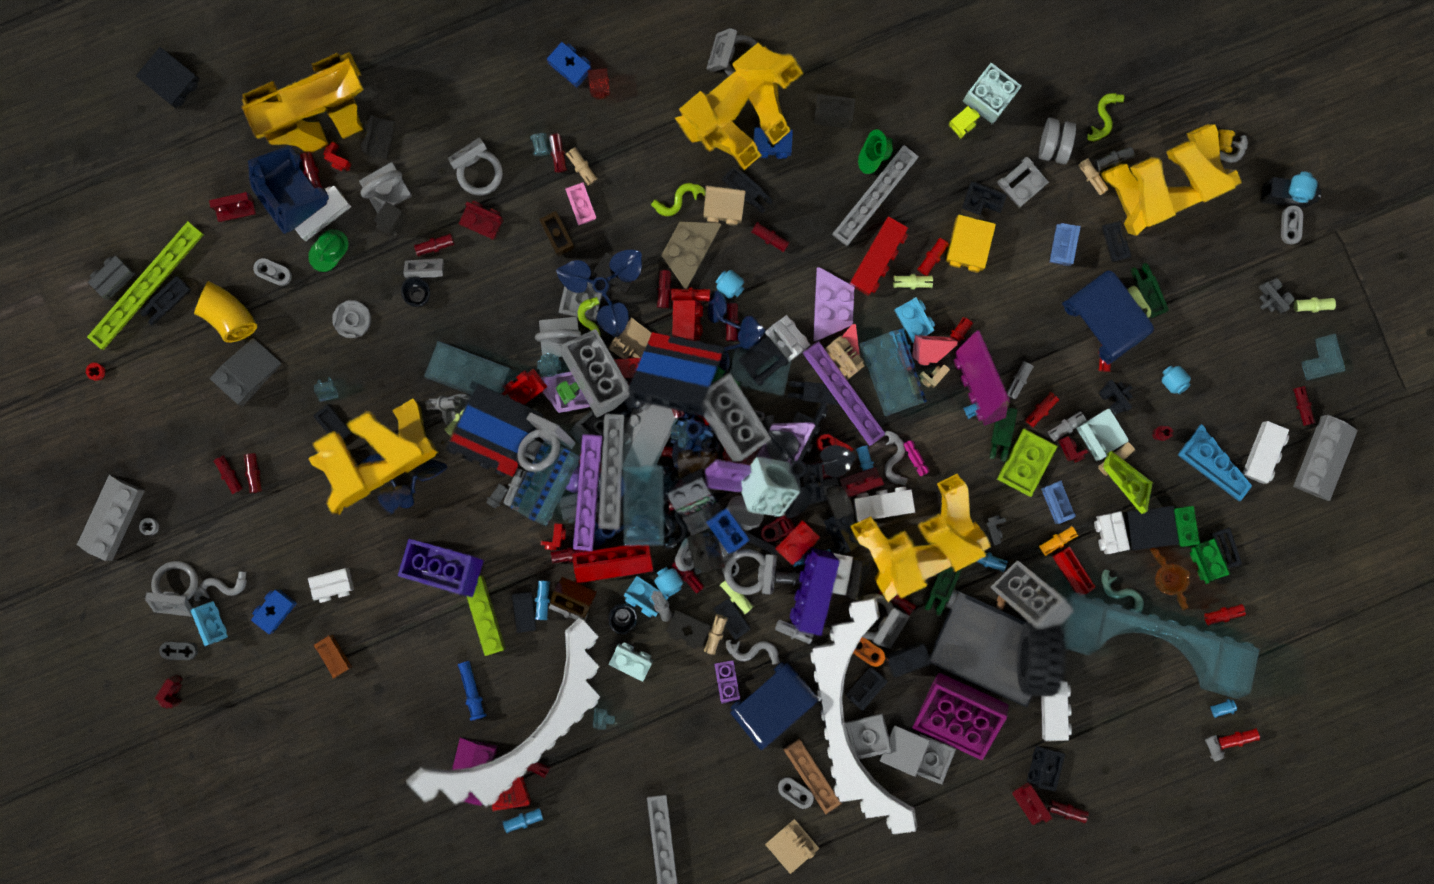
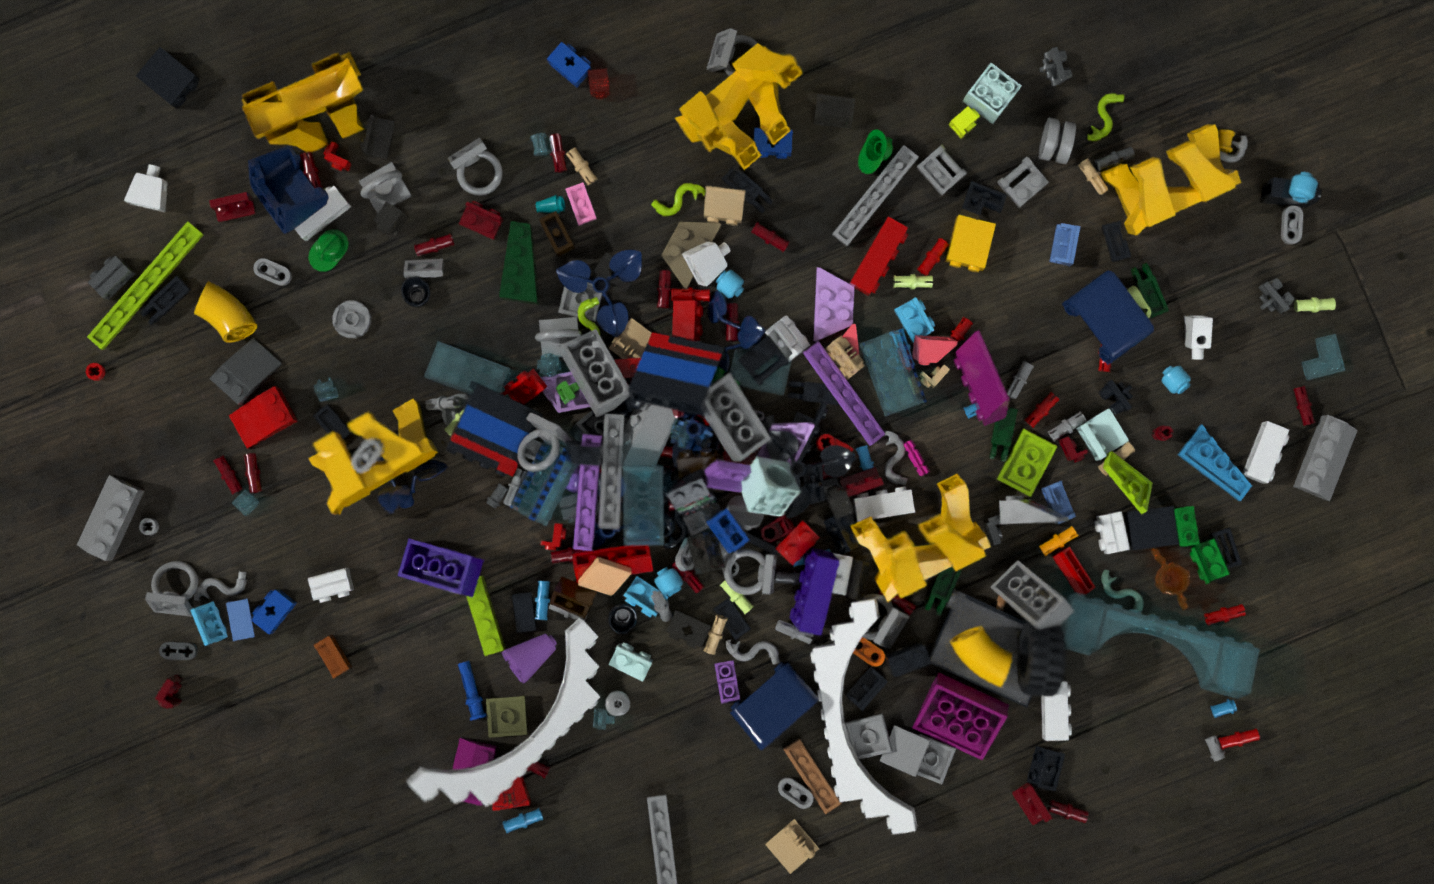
(148, 190): none -> white torso
(240, 619): none -> medium blue hinge
(245, 502): none -> clear light blue tile
(263, 417): none -> red slope
(368, 453): none -> light grey plate
(506, 716): none -> olive plate
(519, 268): none -> dark green wedge
(529, 656): none -> medium lavender cone
(551, 204): none -> teal cone
(584, 453): none -> black torso
(604, 576): none -> light nougat tile
(620, 696): none -> light grey head
(706, 261): none -> white torso
(937, 174): none -> light grey plate
(982, 655): none -> yellow brick
(993, 562): dark azure pin -> none
(1018, 510): none -> light grey slope
(1054, 67): none -> dark grey hips
(1198, 327): none -> white torso

